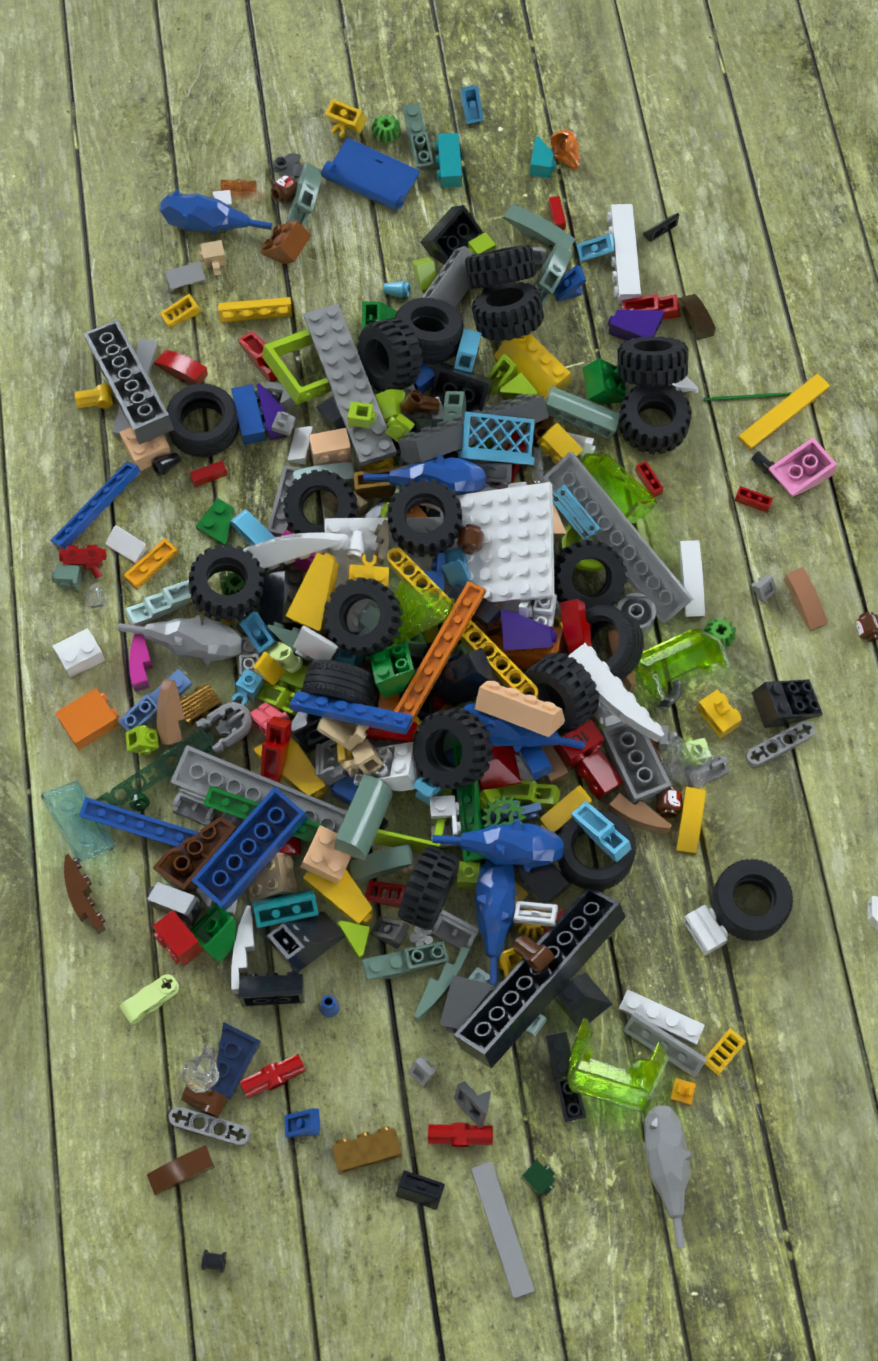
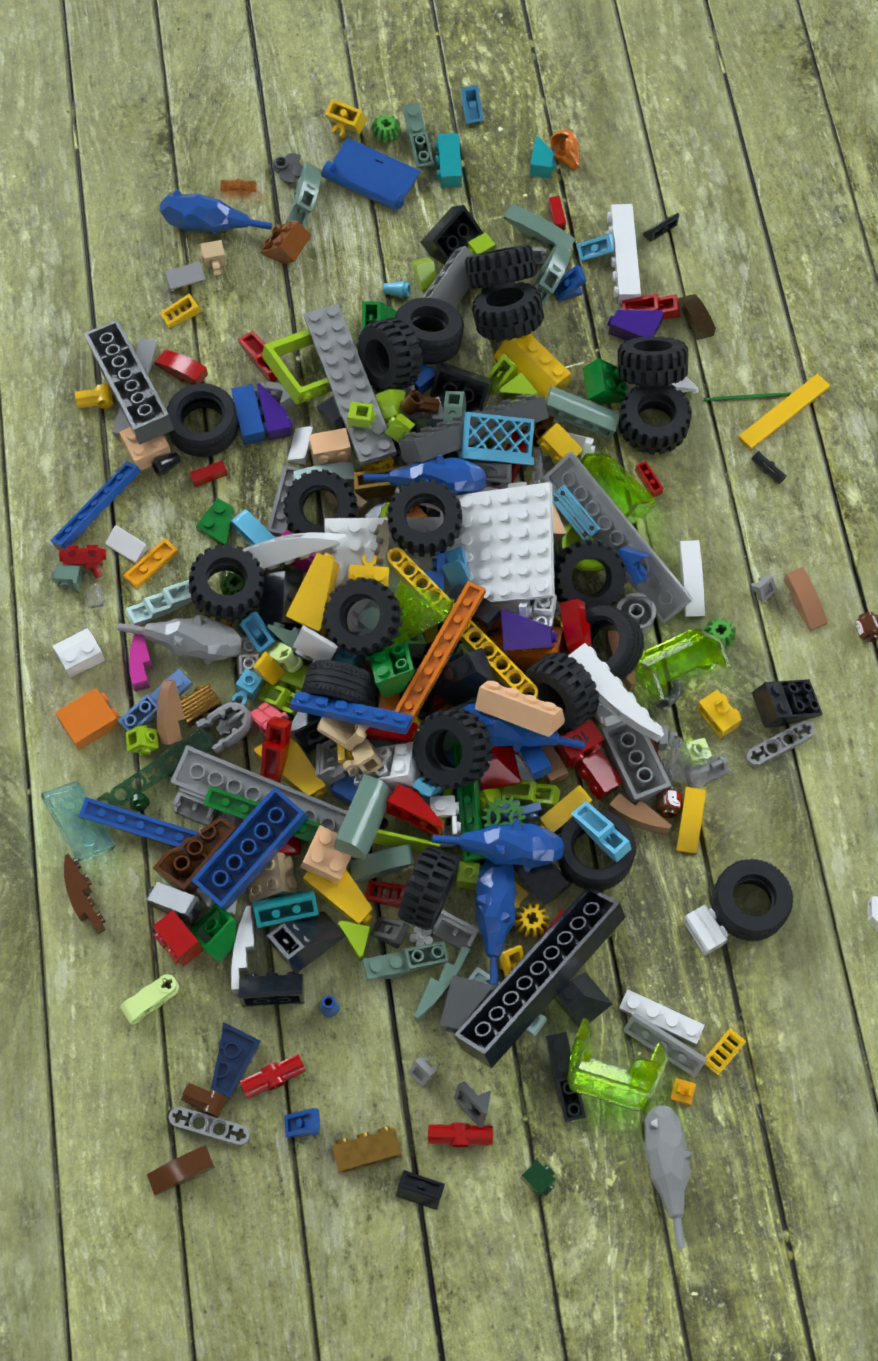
(201, 1071): clear hair -> none
(214, 1261): black bush -> none
(224, 196): white tile -> none
(255, 309): yellow fence -> none
(283, 423): light grey tile -> none
(284, 189): reddish brown head -> none
(355, 547): white cone -> none
(411, 808): none -> red slope
(467, 350): medium azure slope -> none
(470, 539): reddish brown head -> none
(502, 1230): light grey tile -> none
(535, 917): white tile -> none
(536, 956): reddish brown piece -> none
(631, 561): none -> blue slope
(753, 499): red piece -> none
(804, 468): bright pink slope -> none

